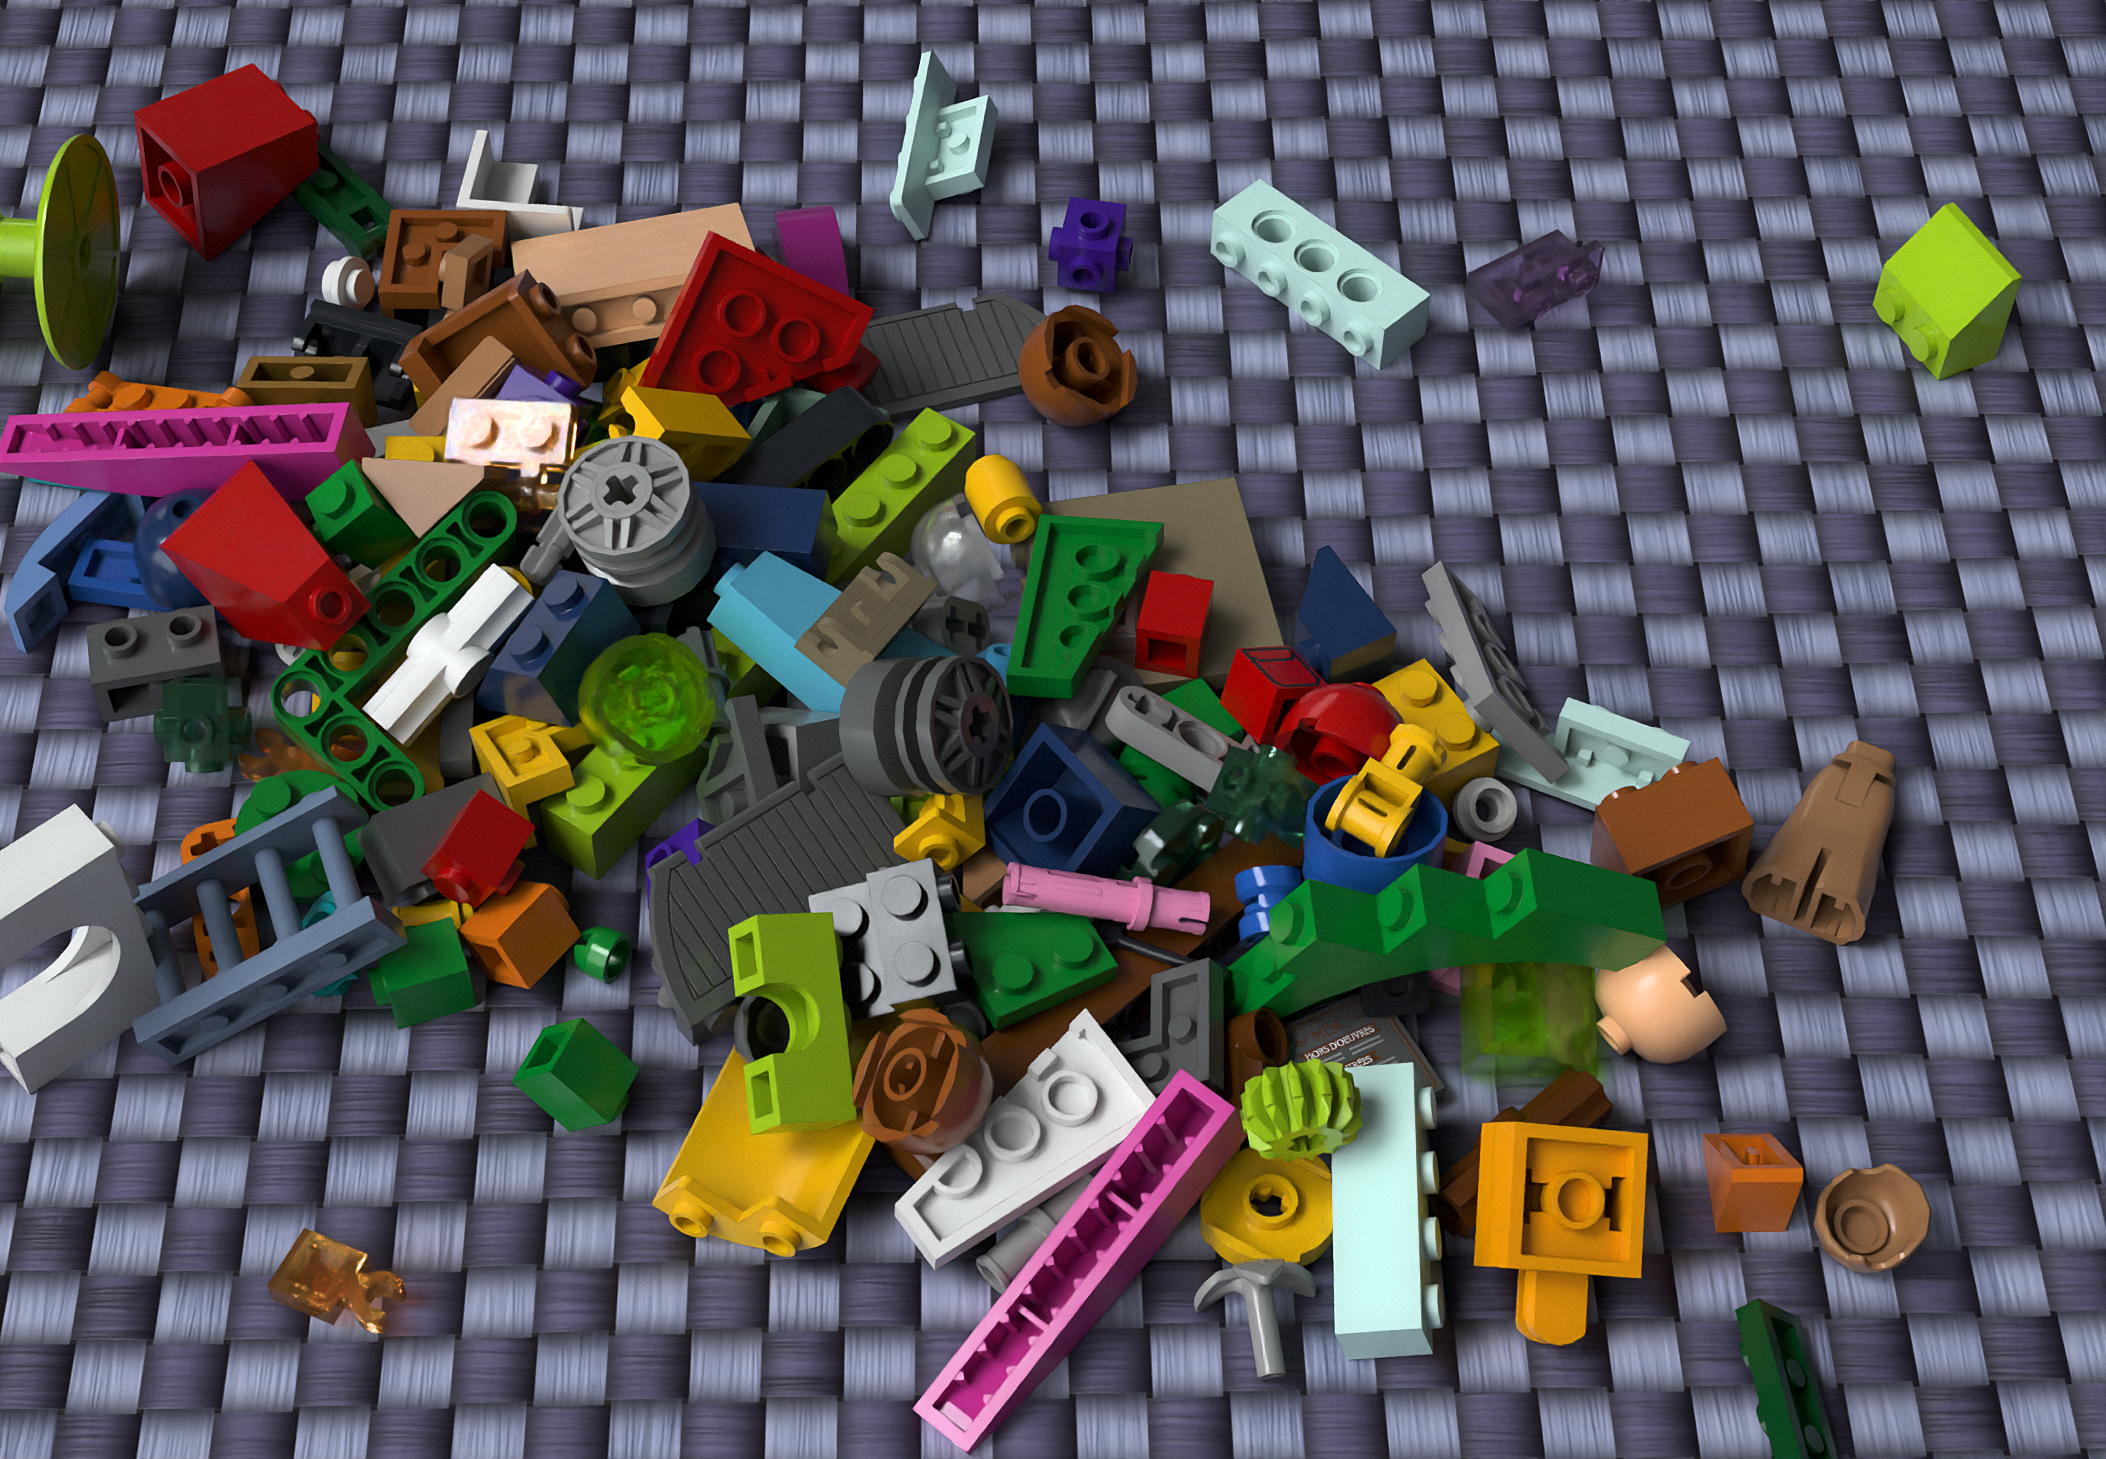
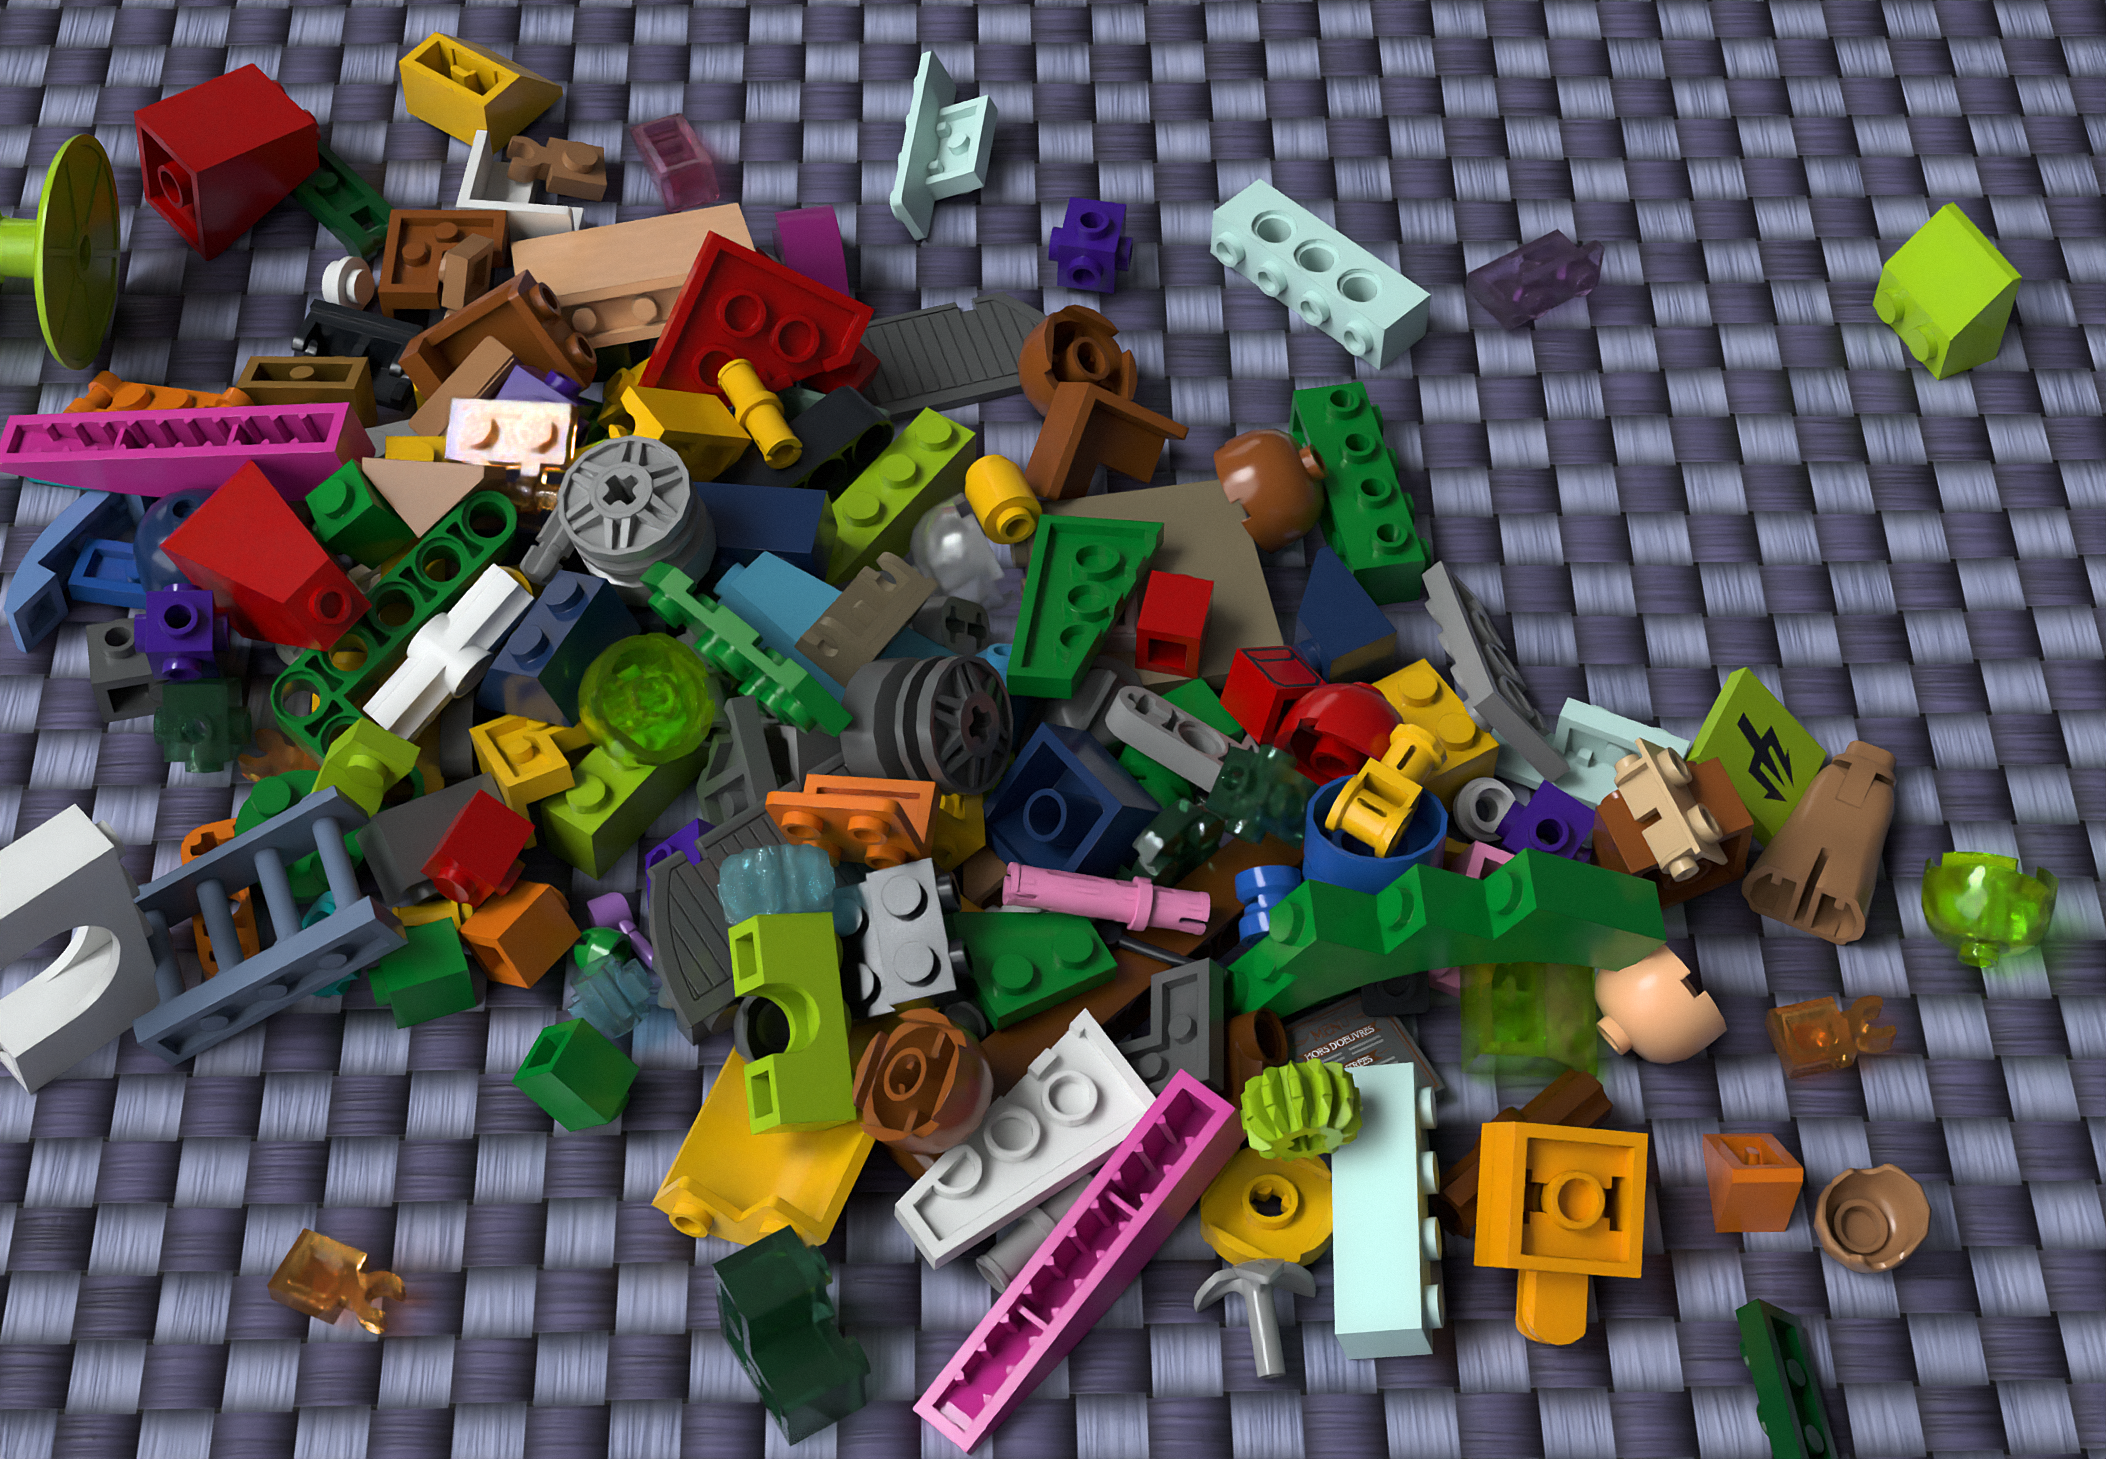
(182, 633): none -> dark purple brick
(366, 763): none -> lime bracket
(472, 89): none -> yellow slope
(565, 165): none -> medium nougat plate
(611, 995): none -> clear light blue gear
(613, 912): none -> medium lavender hand
(678, 168): none -> clear pink slope
(732, 645): none -> green plate
(759, 413): none -> yellow pin
(776, 882): none -> clear light blue gear
(783, 1334): none -> clear green brick
(860, 818): none -> orange bracket
(1092, 429): none -> dark orange panel
(1274, 484): none -> dark orange cylinder
(1363, 509): none -> green brick
(1548, 816): none -> dark purple brick
(1686, 828): none -> tan hinge
(1760, 749): none -> lime tile
(1819, 1038): none -> clear orange plate
(1986, 906): none -> clear neon green cylinder

